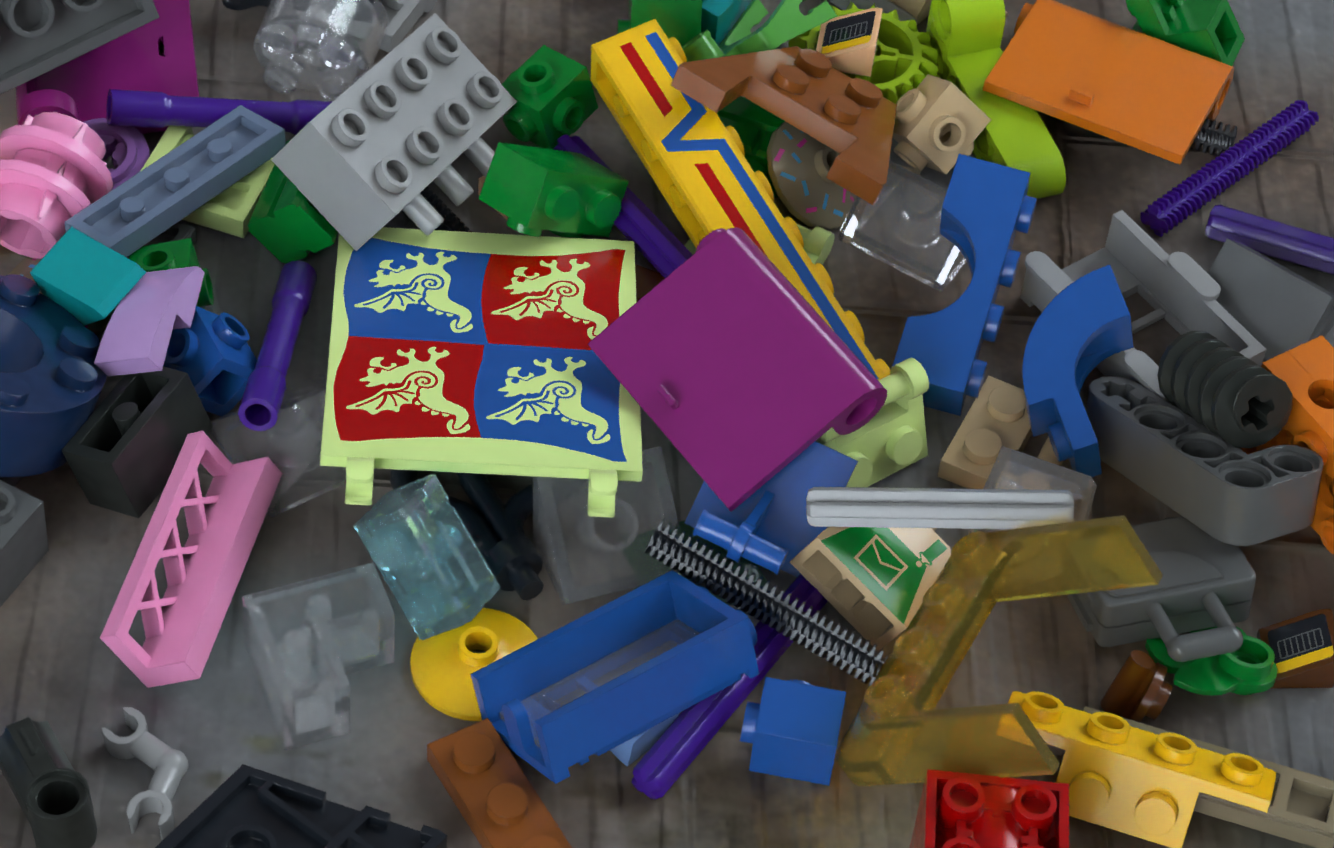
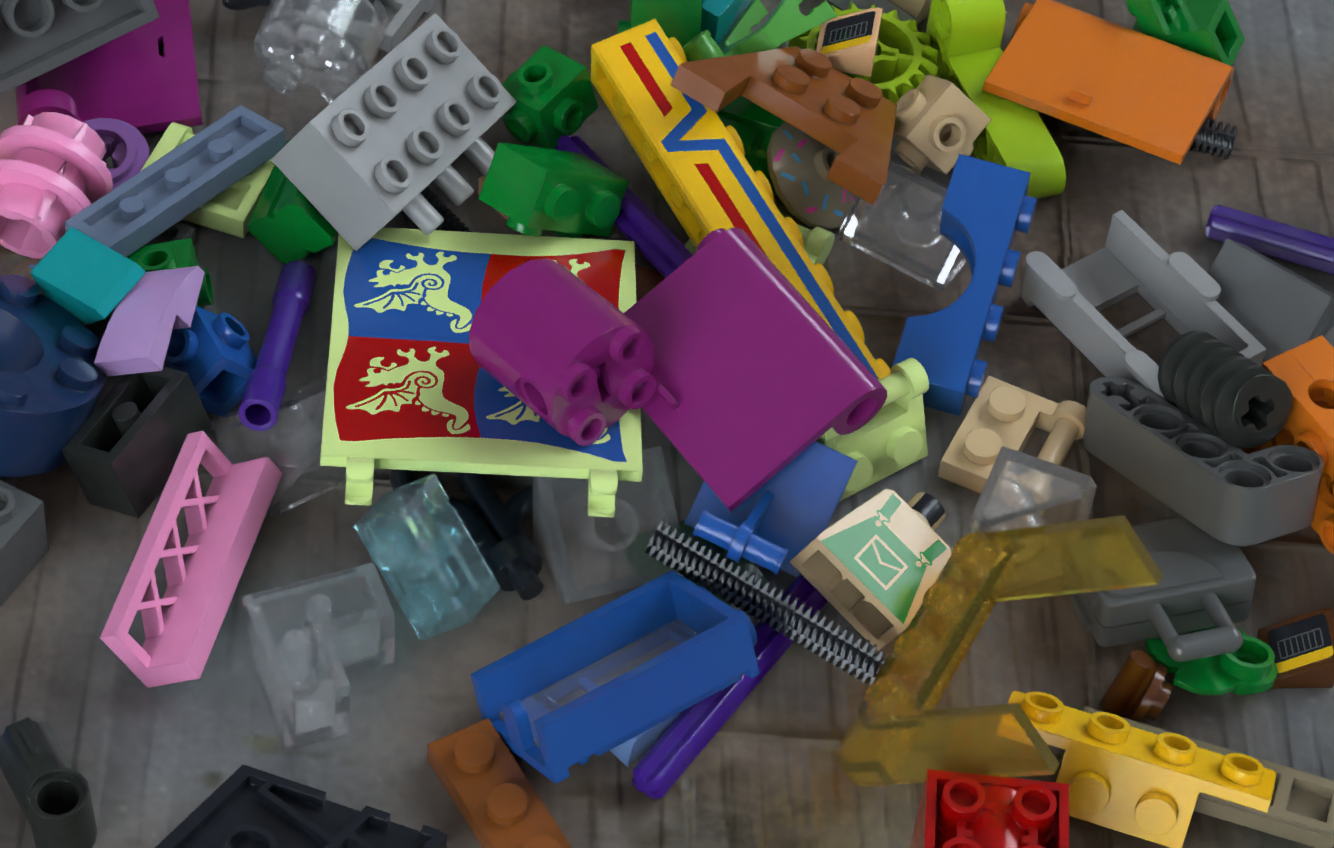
(159, 110): dark purple piece -> none
(169, 768): light grey arm -> none
(445, 661): yellow dish -> none
(562, 349): none -> magenta cylinder
(794, 730): blue brick -> none
(937, 507): light grey axle -> none
(1065, 344): blue arch -> none
(1229, 167): dark purple axle -> none

